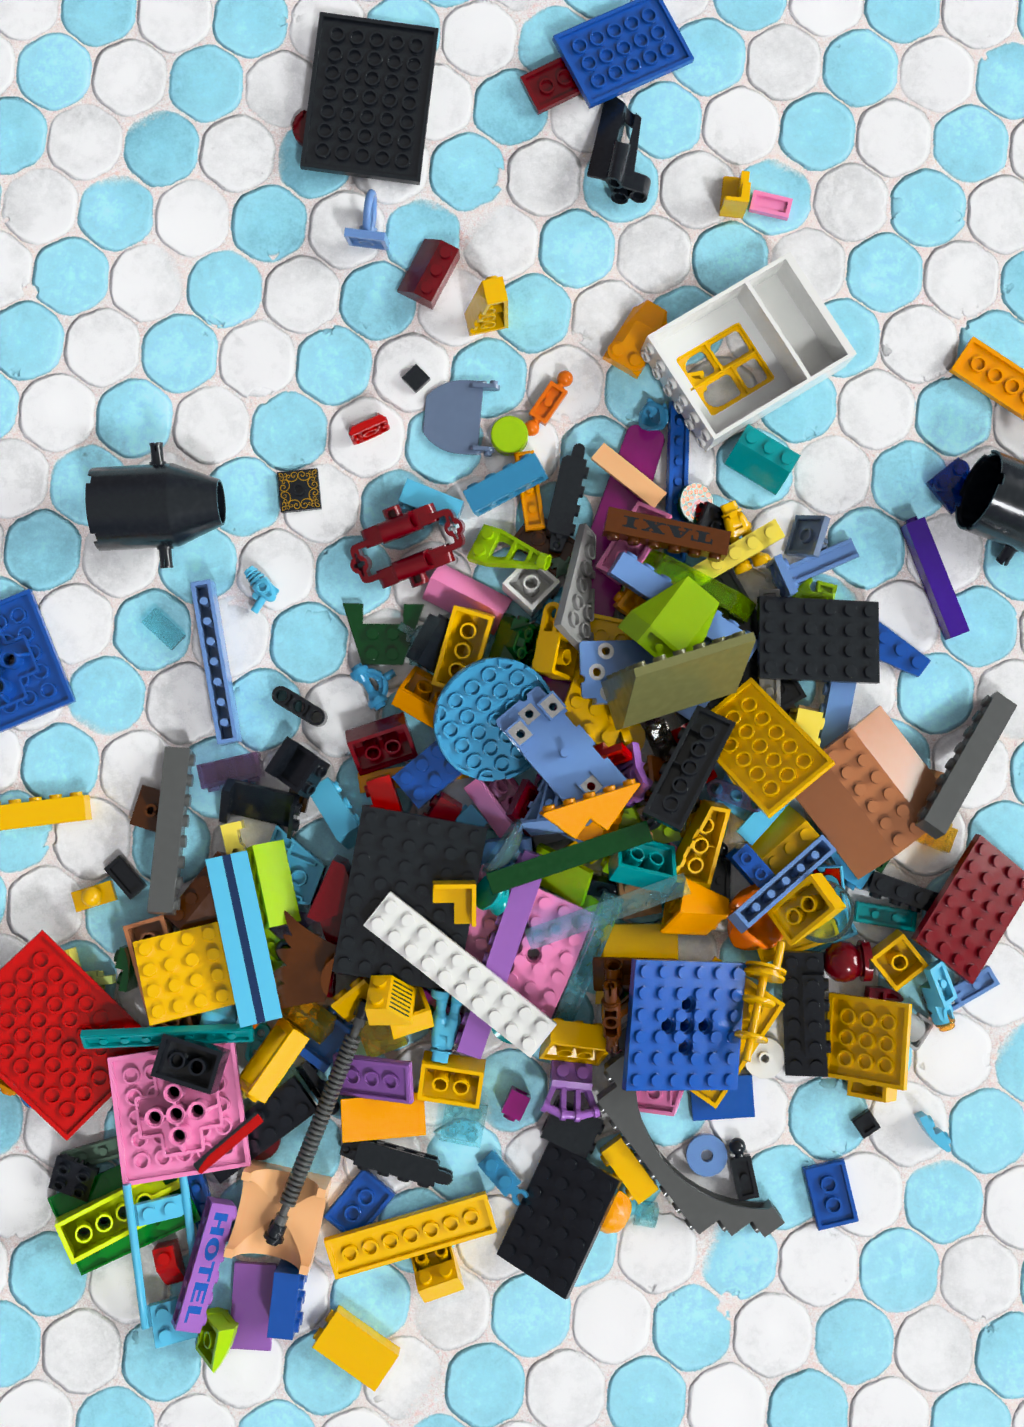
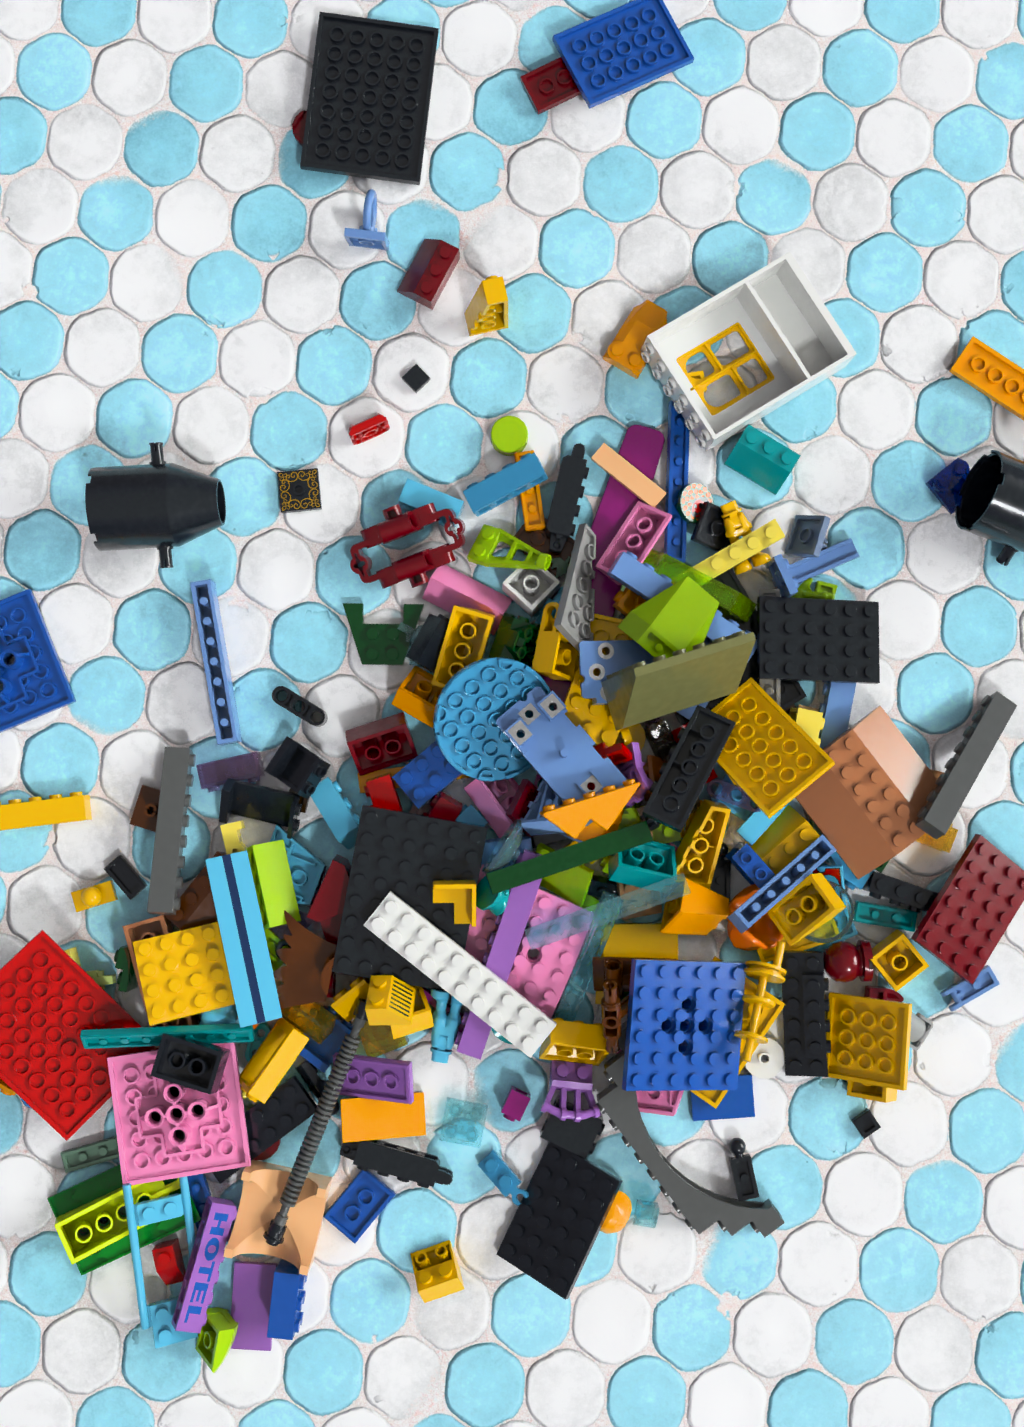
(73, 1177): black hinge -> none
(163, 629): clear light blue tile -> none
(228, 1143): red sticker -> none
(262, 588): medium azure piece -> none
(355, 1347): yellow brick -> none
(376, 698): dark azure piece -> none
(410, 1235): yellow plate -> none
(452, 1082): yellow slope -> none
(455, 416): sand blue piece -> none
(548, 402): orange plate -> none
(616, 160): black panel -> none
(628, 1169): yellow brick -> none
(653, 416): dark azure hat -> none
(666, 534): reddish brown brick -> none
(709, 1167): medium blue tile -> none
(735, 195): yellow panel -> none
(770, 205): bright pink tile -> none
(830, 1194): blue tile -> none
(899, 653): blue wing -> none
(934, 577): dark purple brick -> none
(935, 1134): medium azure slope -> none
(938, 996): medium azure plate -> none

